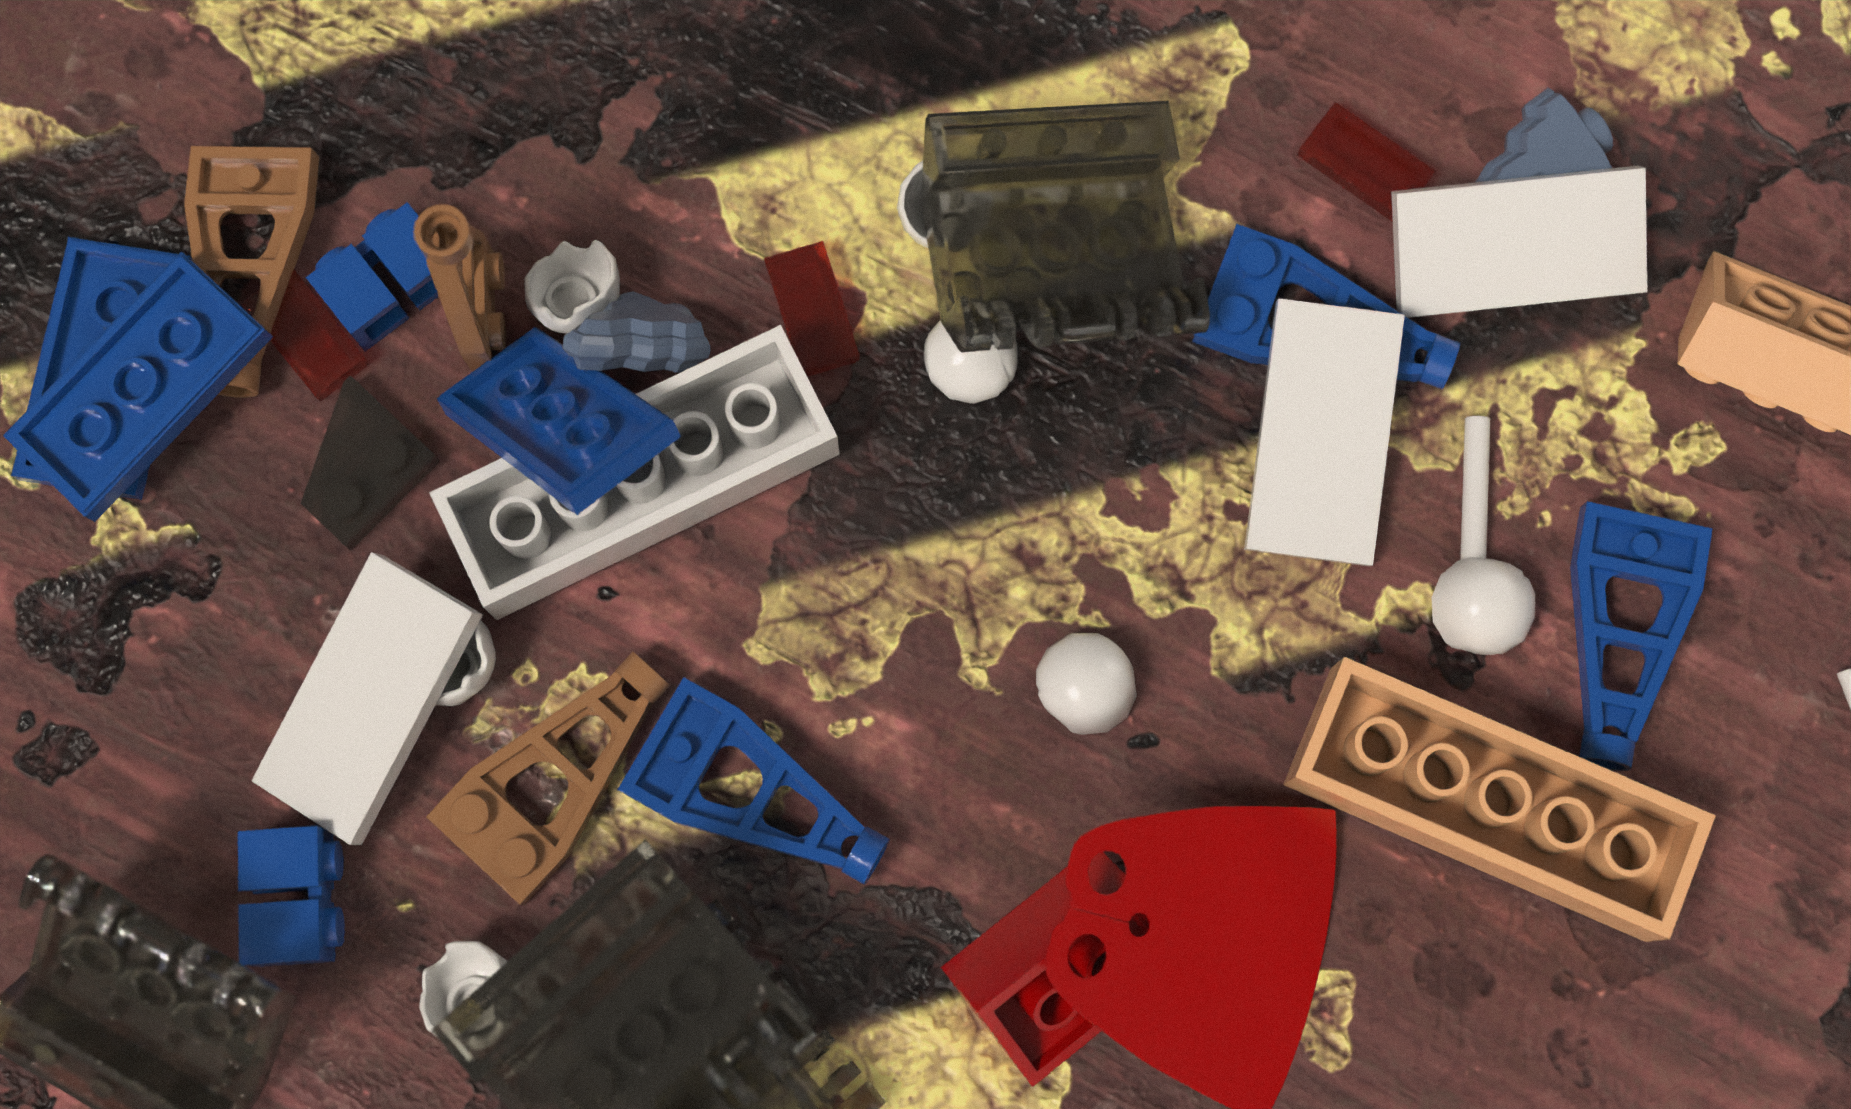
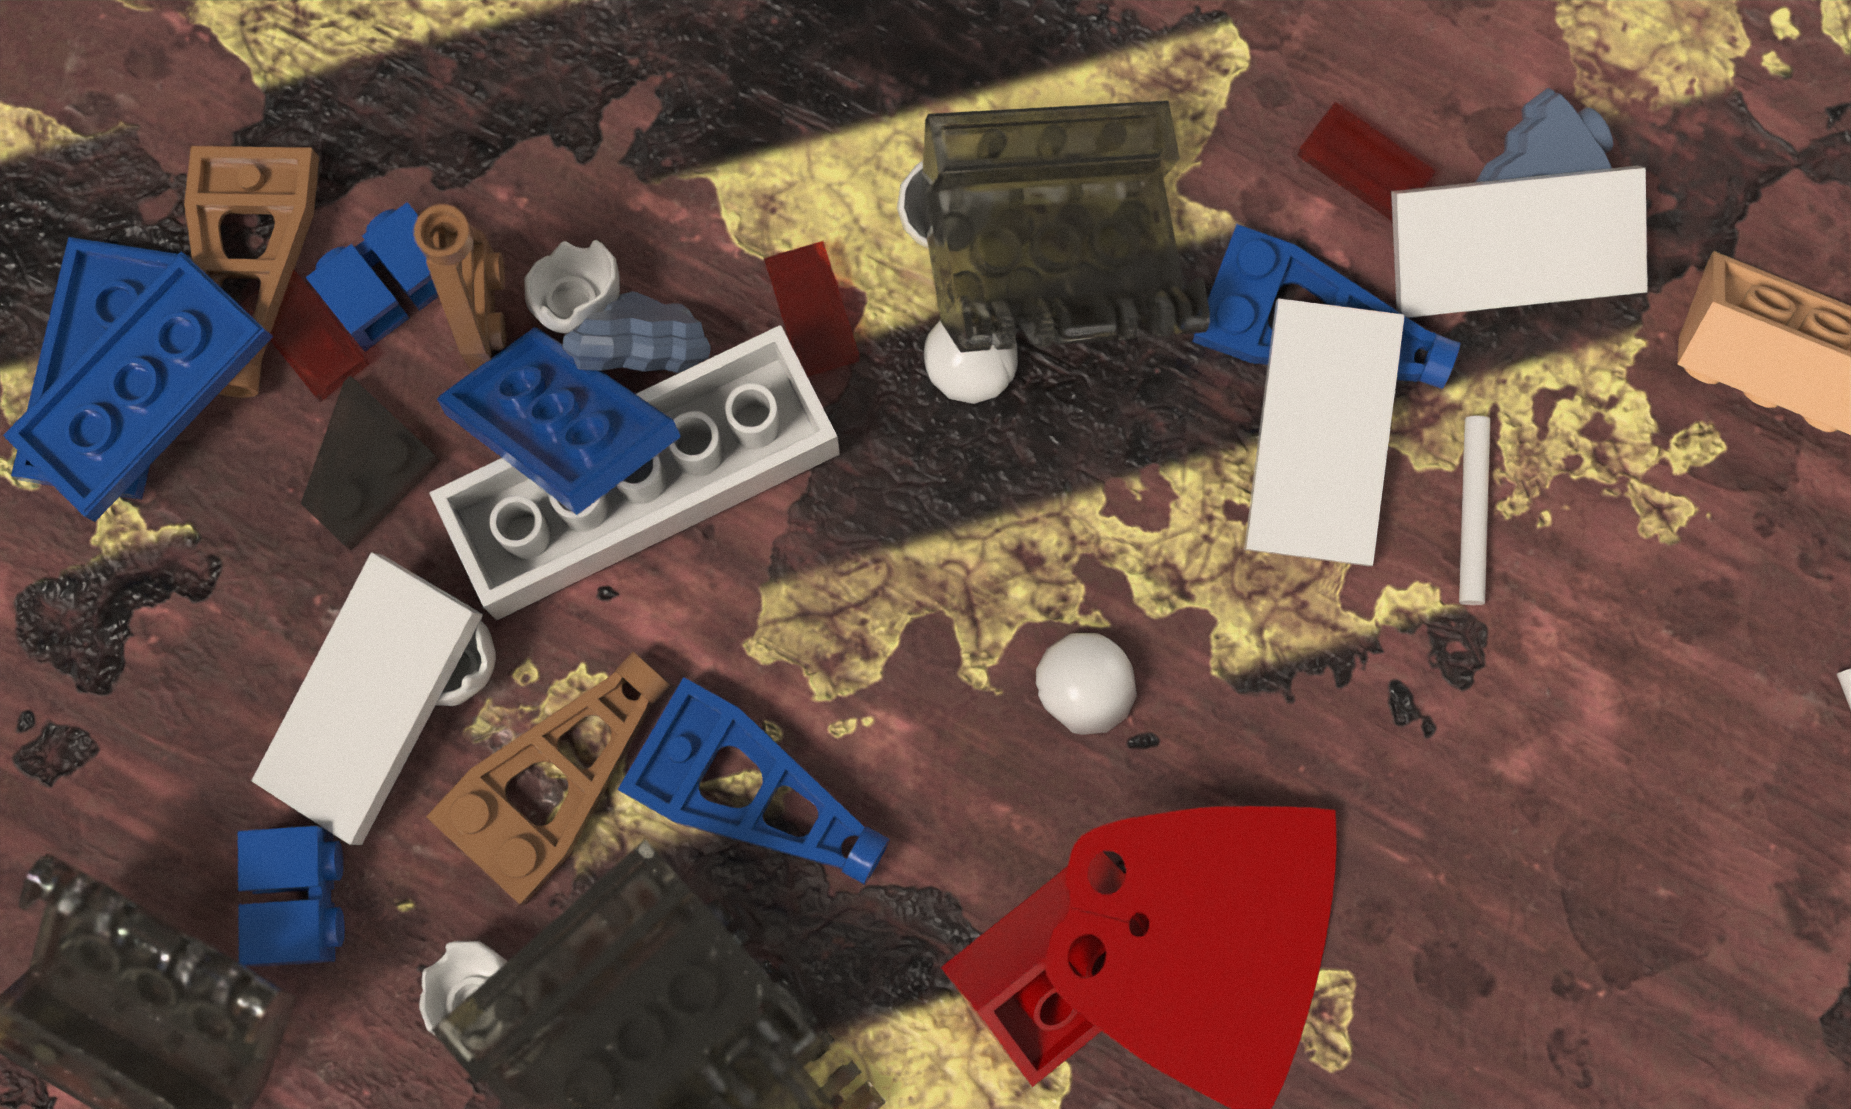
(1483, 606): white hair -> none
(1500, 801): light nougat brick -> none
(1645, 551): blue plate -> none

